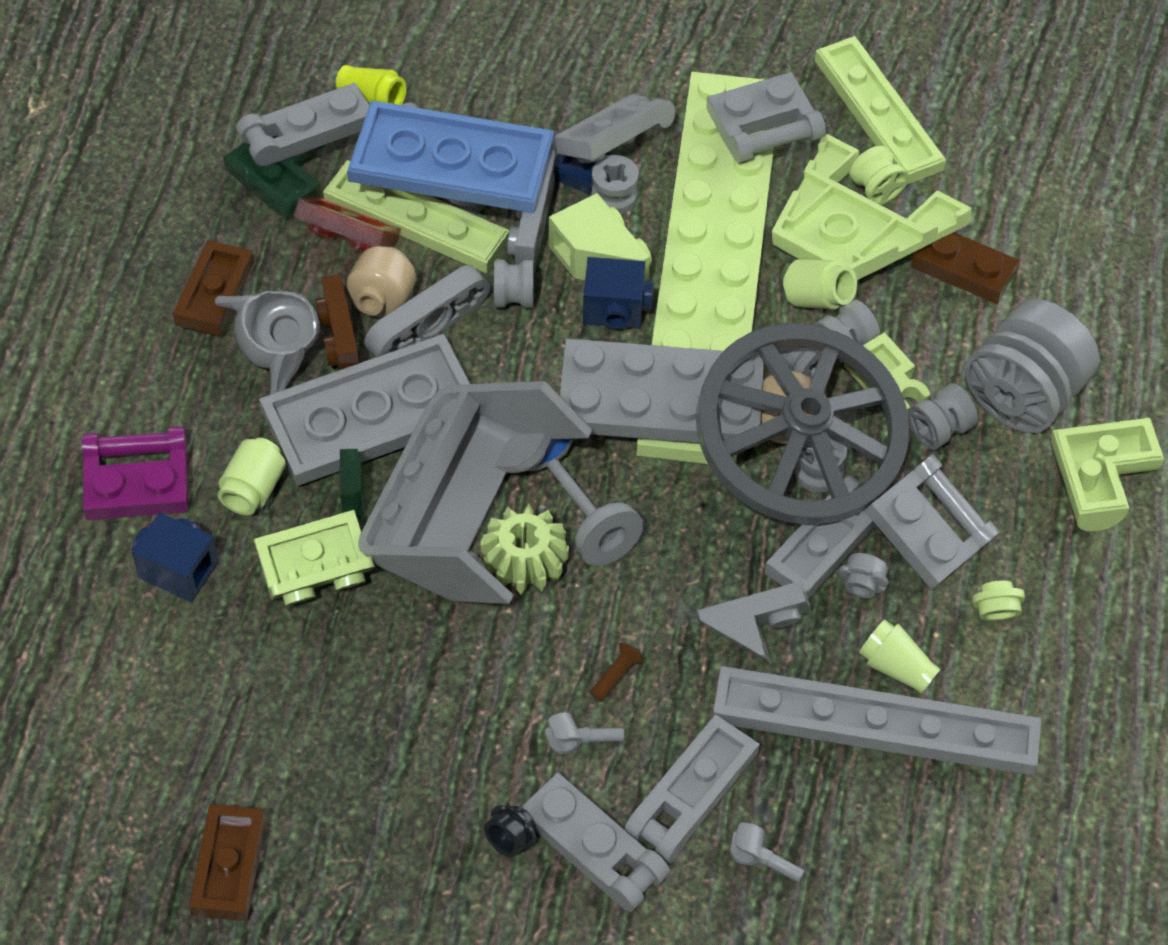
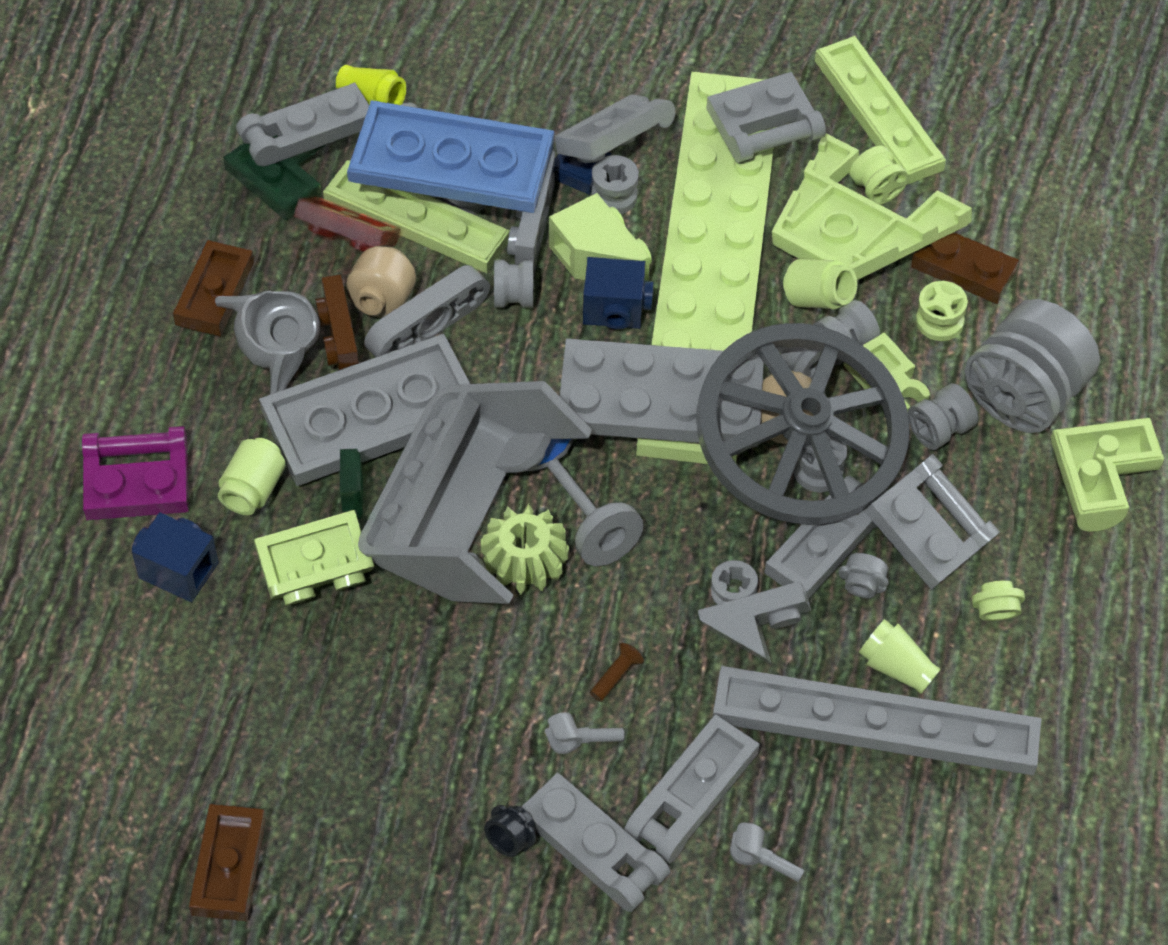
(733, 570): none -> light grey bush
(950, 302): none -> yellowish green wheel

